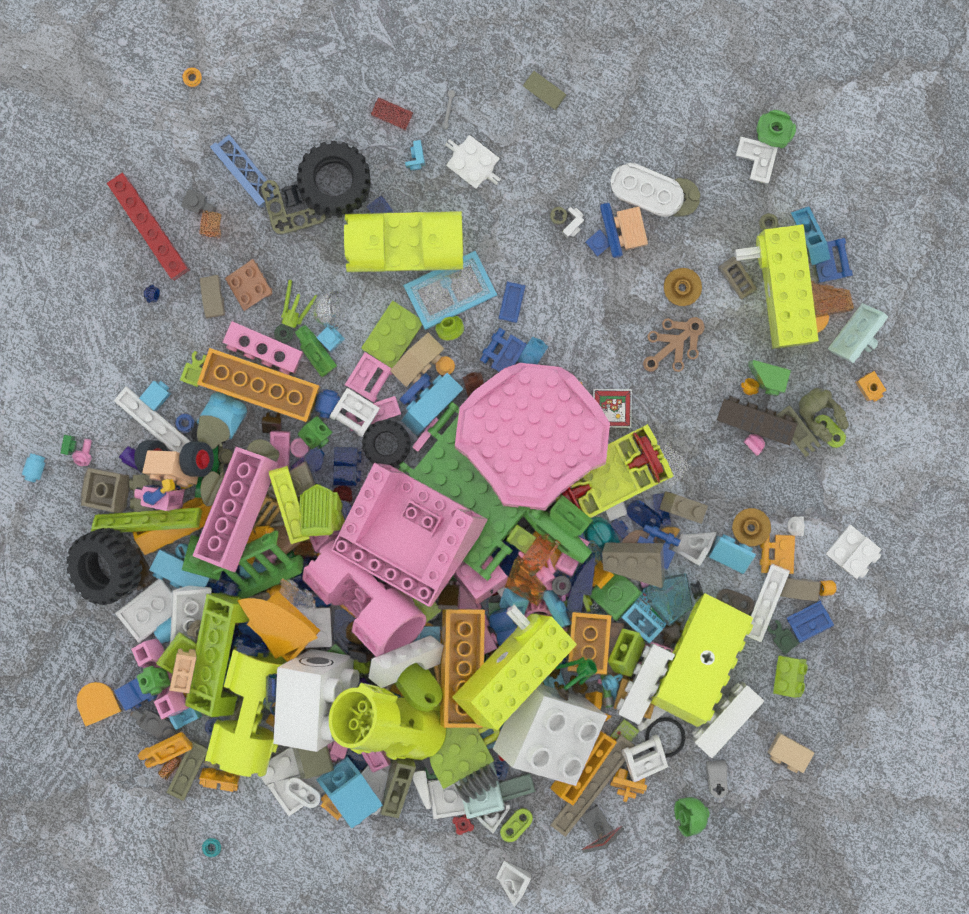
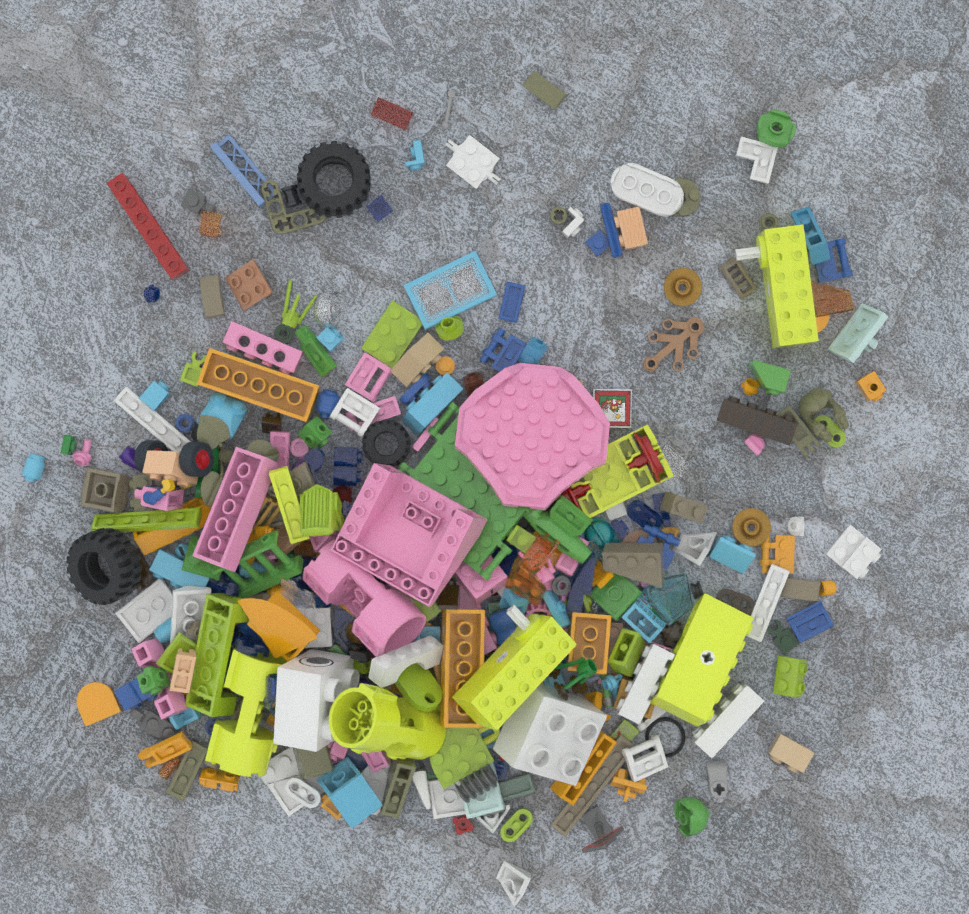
(186, 75): light orange plate -> none
(211, 853): teal plate -> none
(403, 241): neon yellow cylinder -> none

